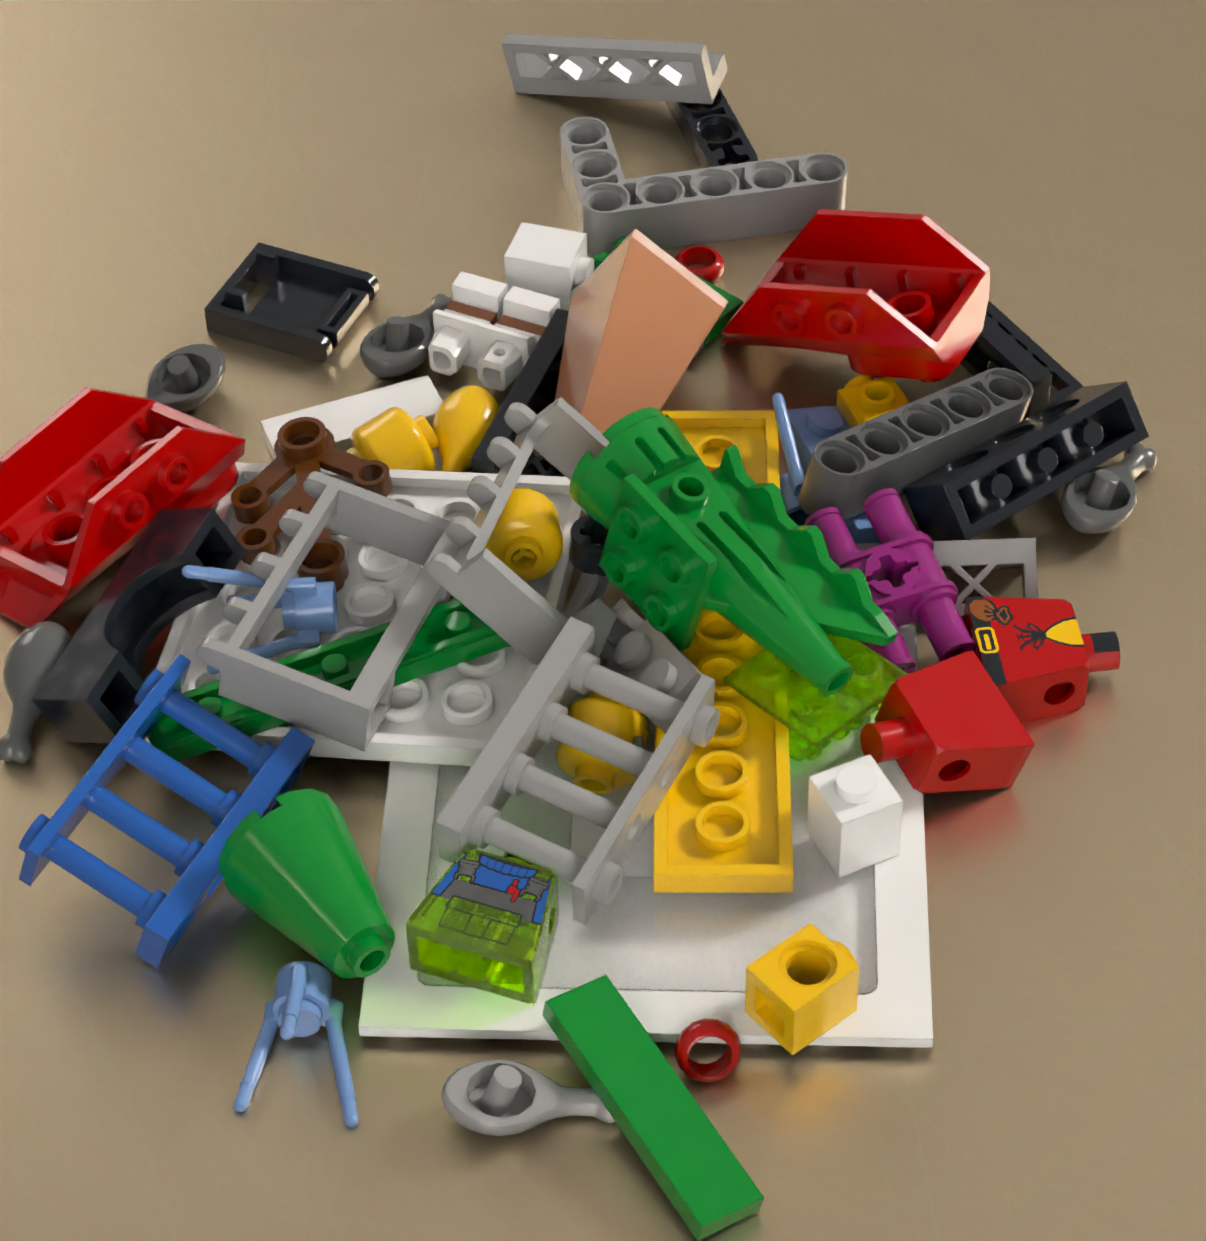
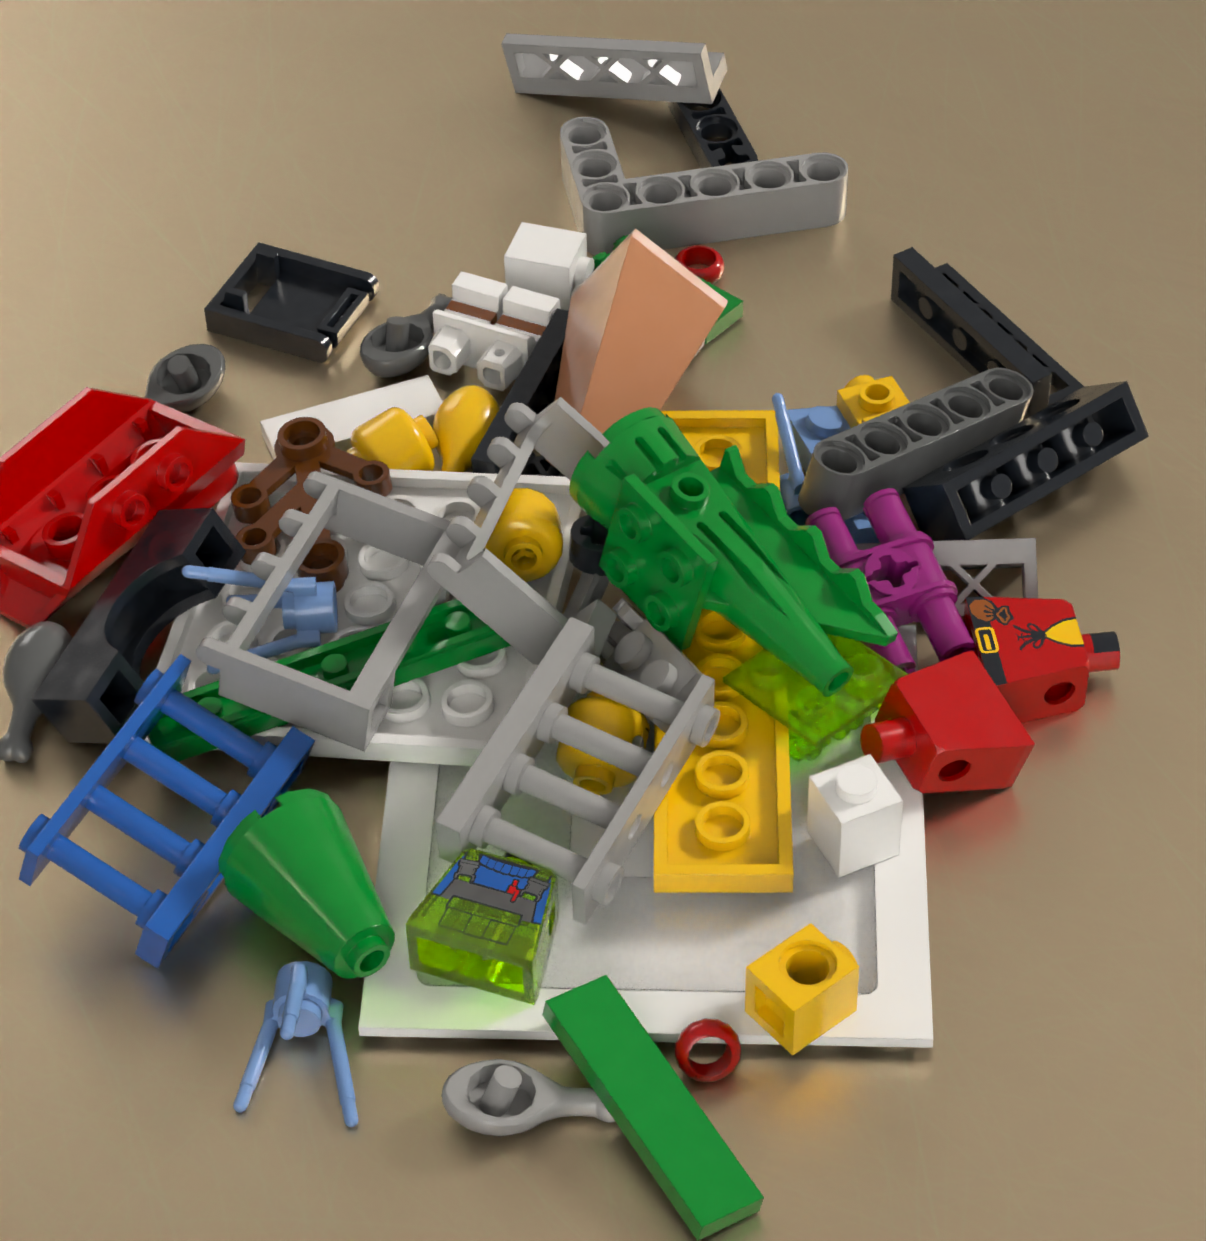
(873, 289): red slope -> none
(1106, 494): dark grey piece -> none

